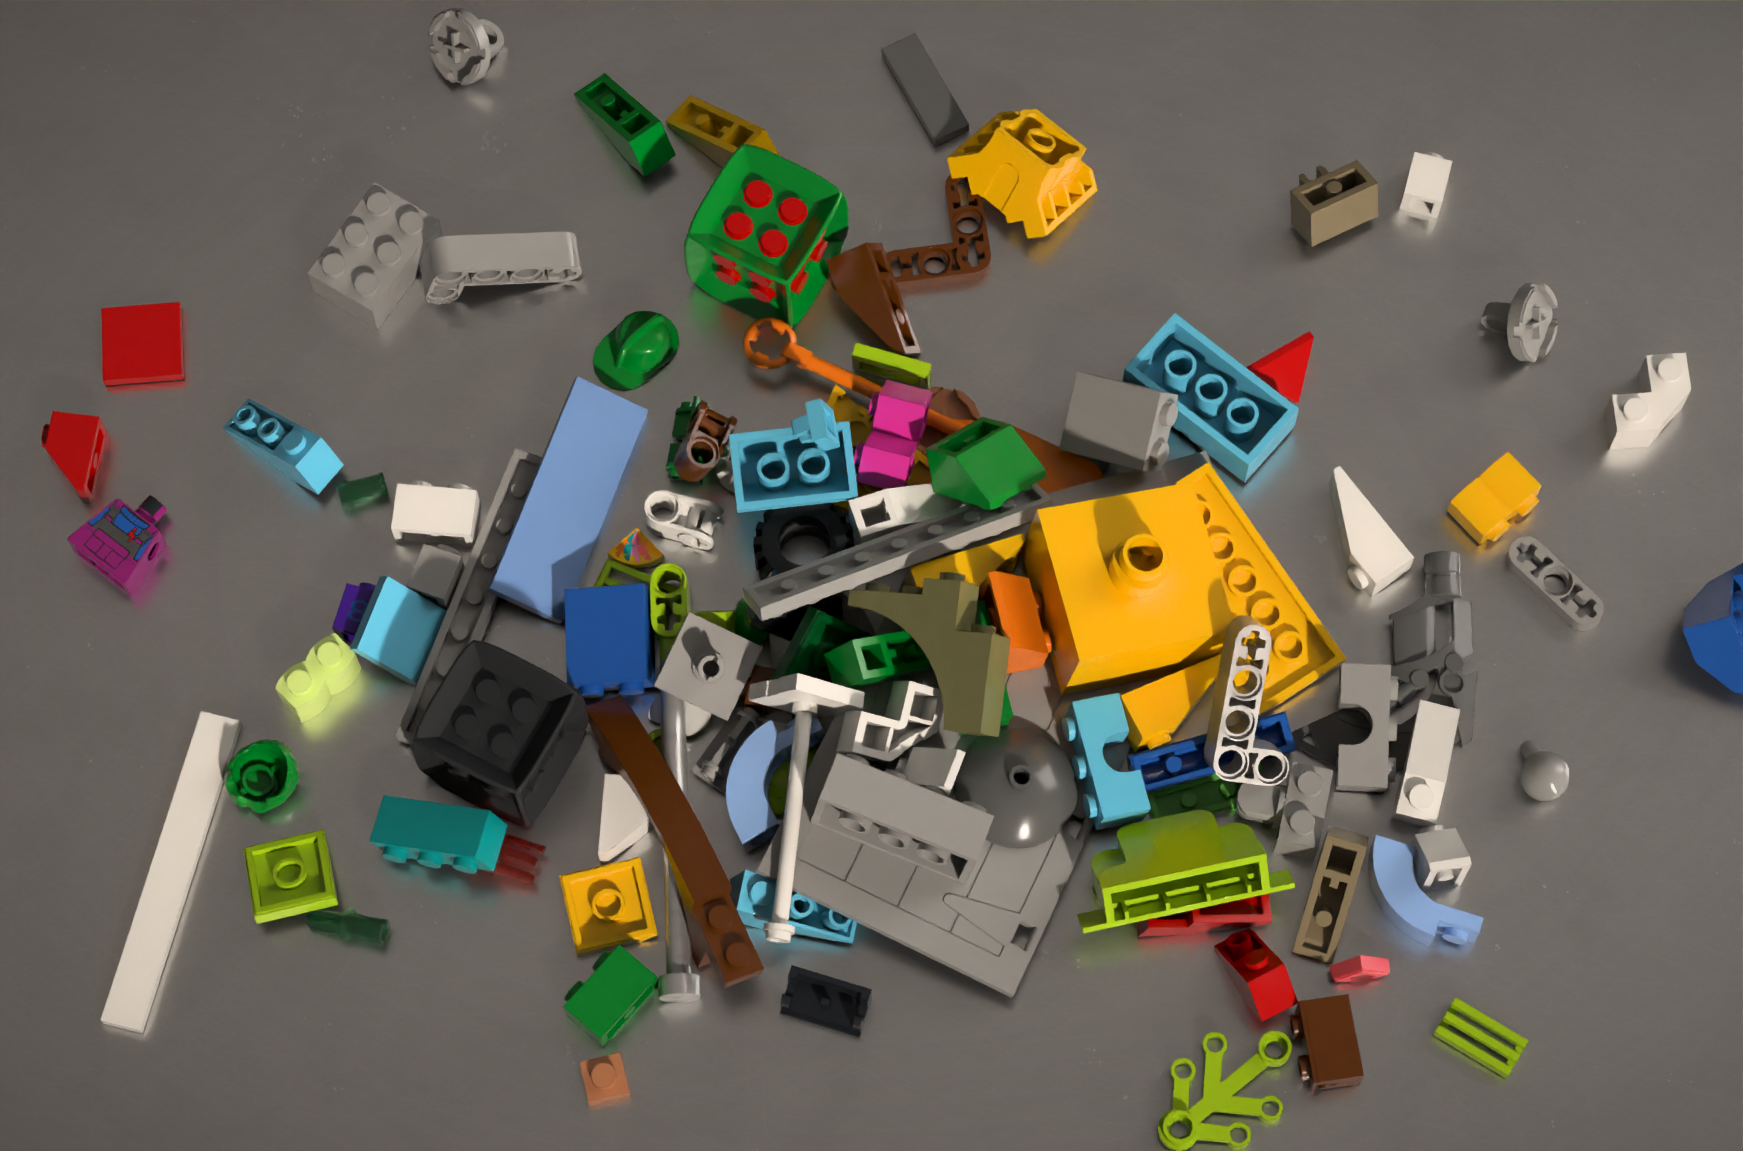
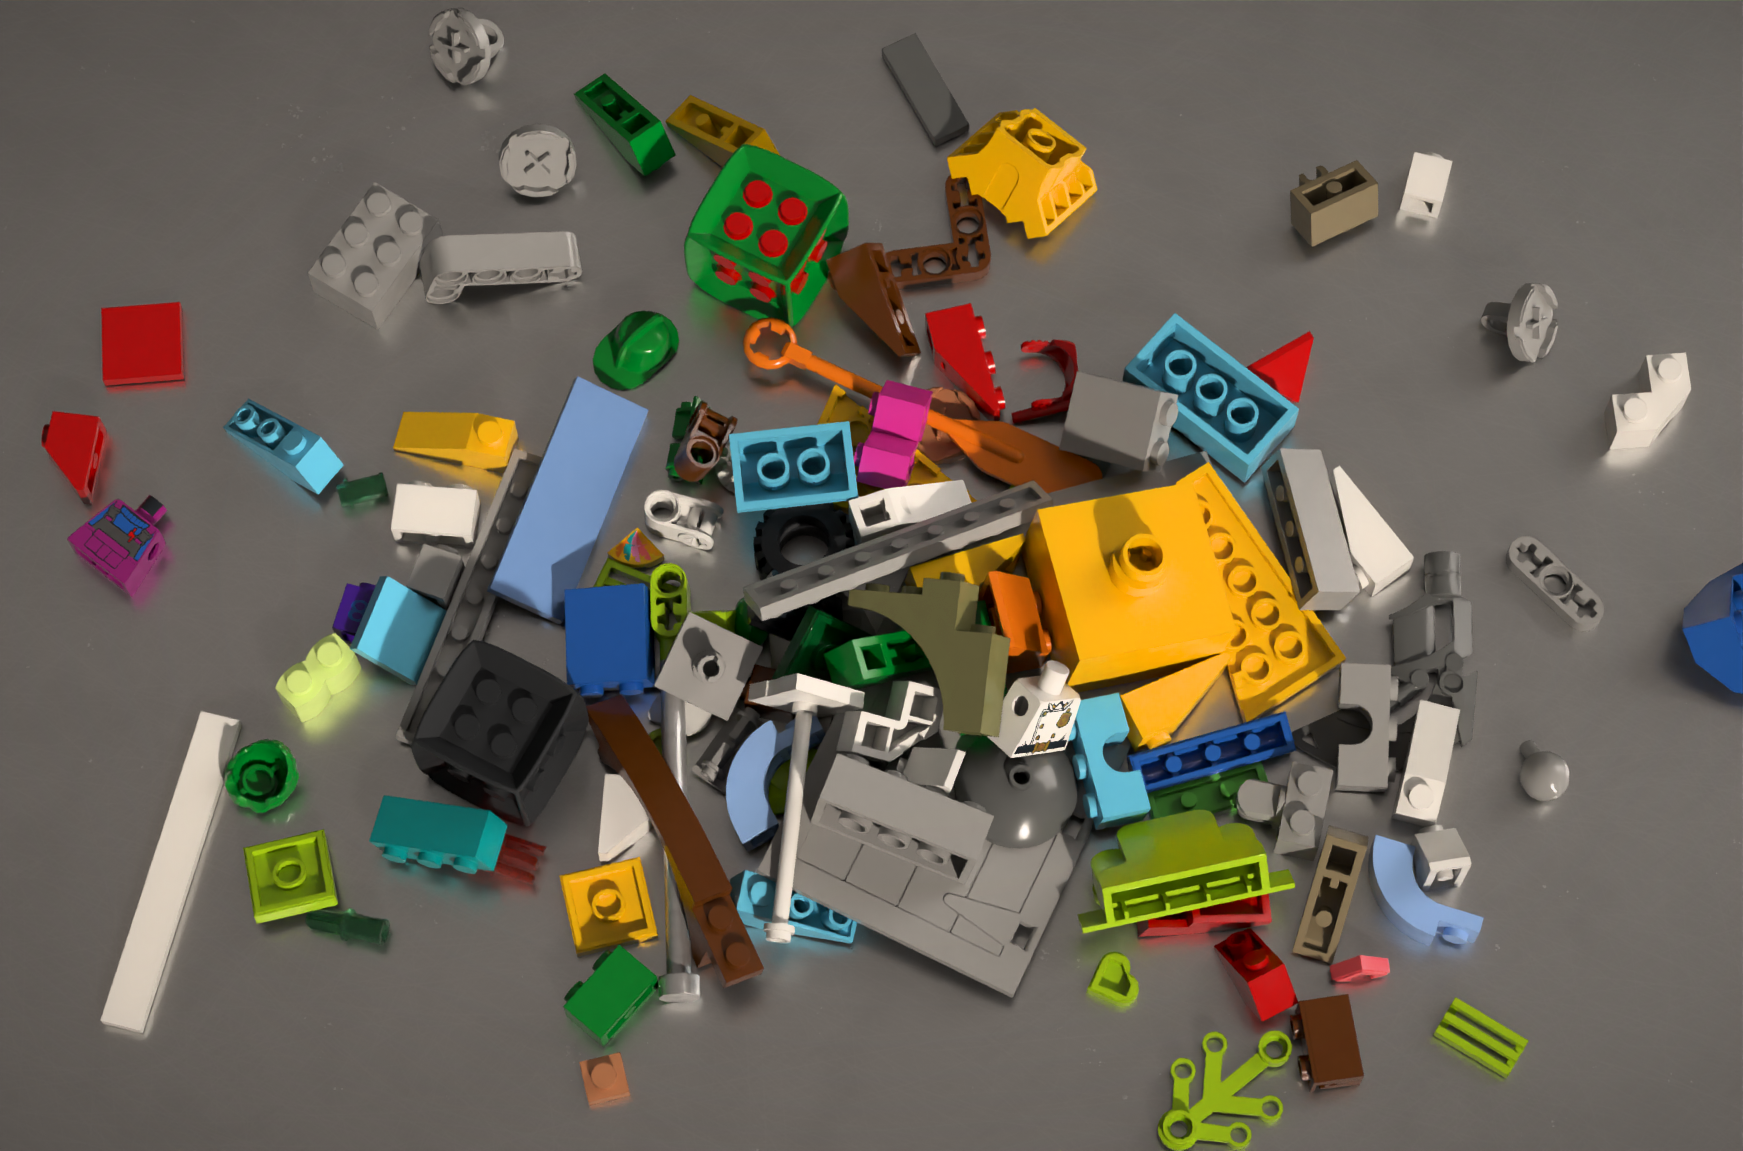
(458, 438): none -> yellow slope
(537, 160): none -> light grey tile
(817, 425): medium azure tile -> none
(826, 1002): black hinge -> none
(891, 366): lime tile -> none
(959, 354): none -> red slope
(983, 464): green slope -> none
(1038, 713): none -> white torso
(1065, 355): none -> red helmet
(1112, 980): none -> lime tile
(1248, 700): light grey beam -> none
(1310, 529): none -> light grey brick
(1494, 499): yellow brick -> none

